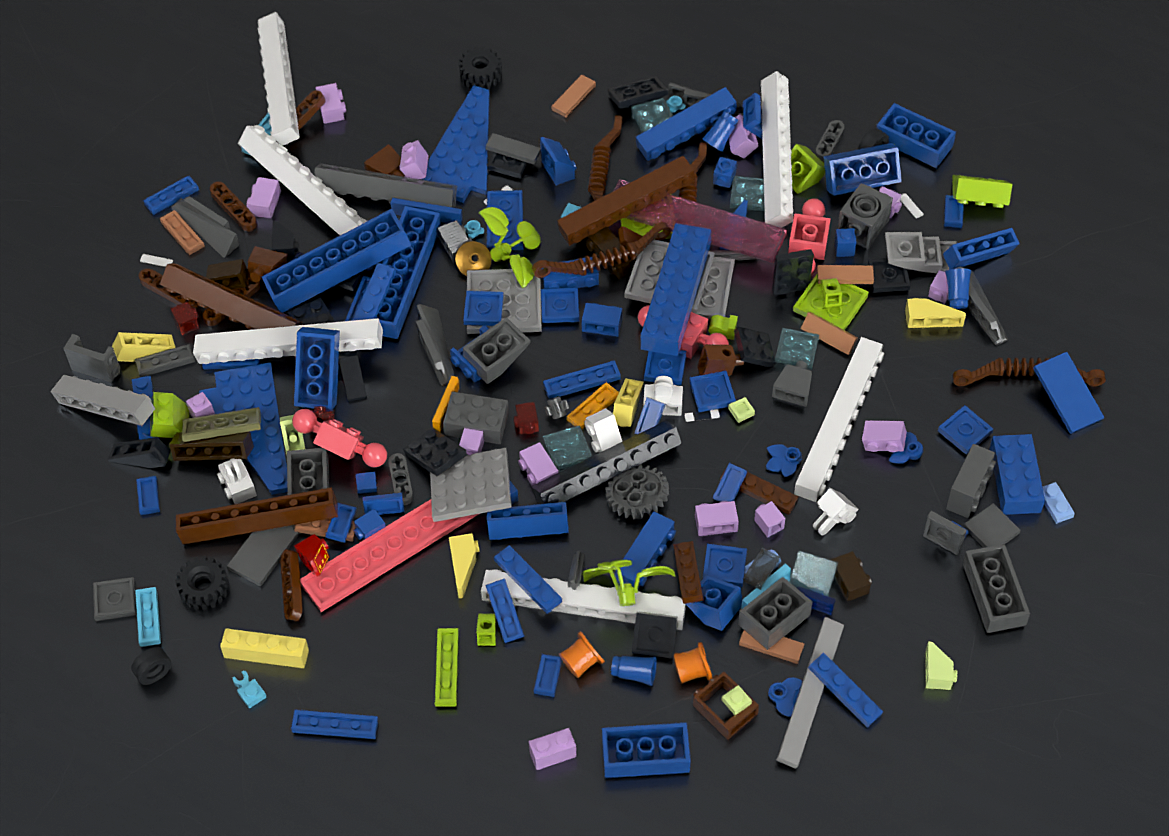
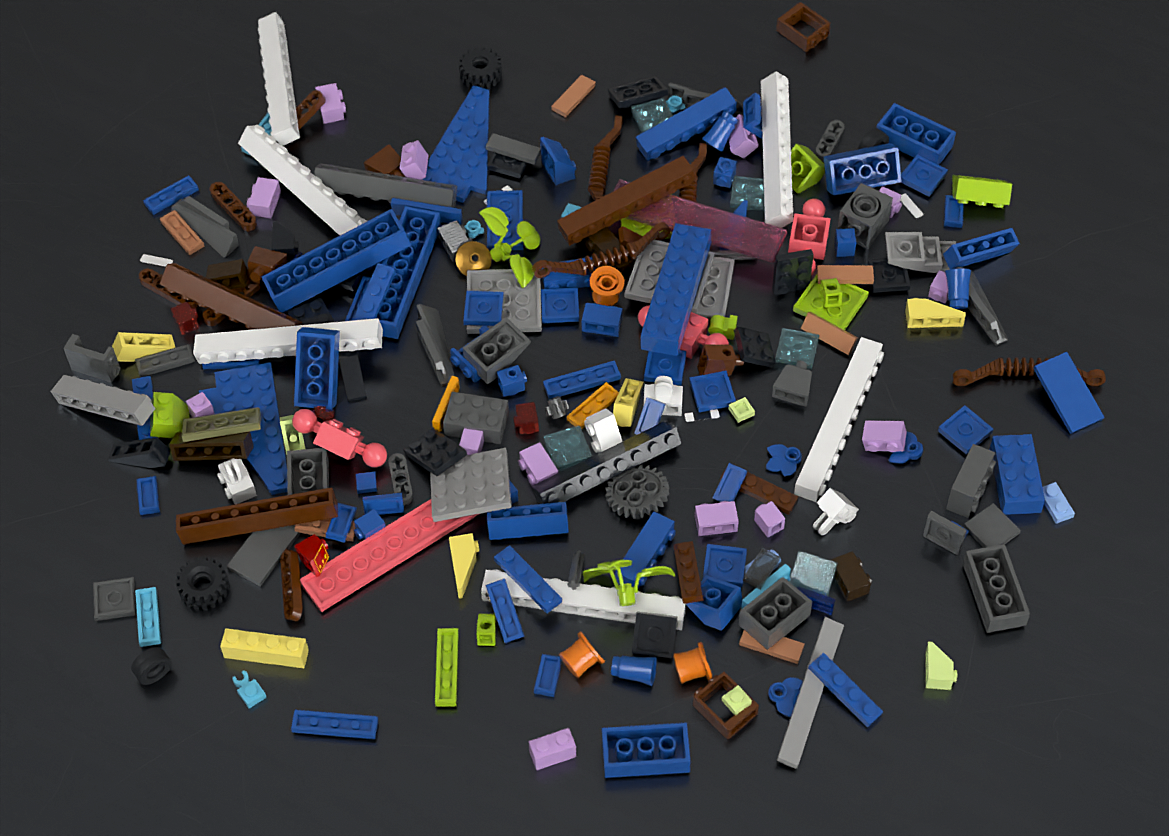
(511, 380): none -> blue brick
(606, 285): none -> orange piece
(798, 13): none -> reddish brown window
(923, 175): none -> blue plate

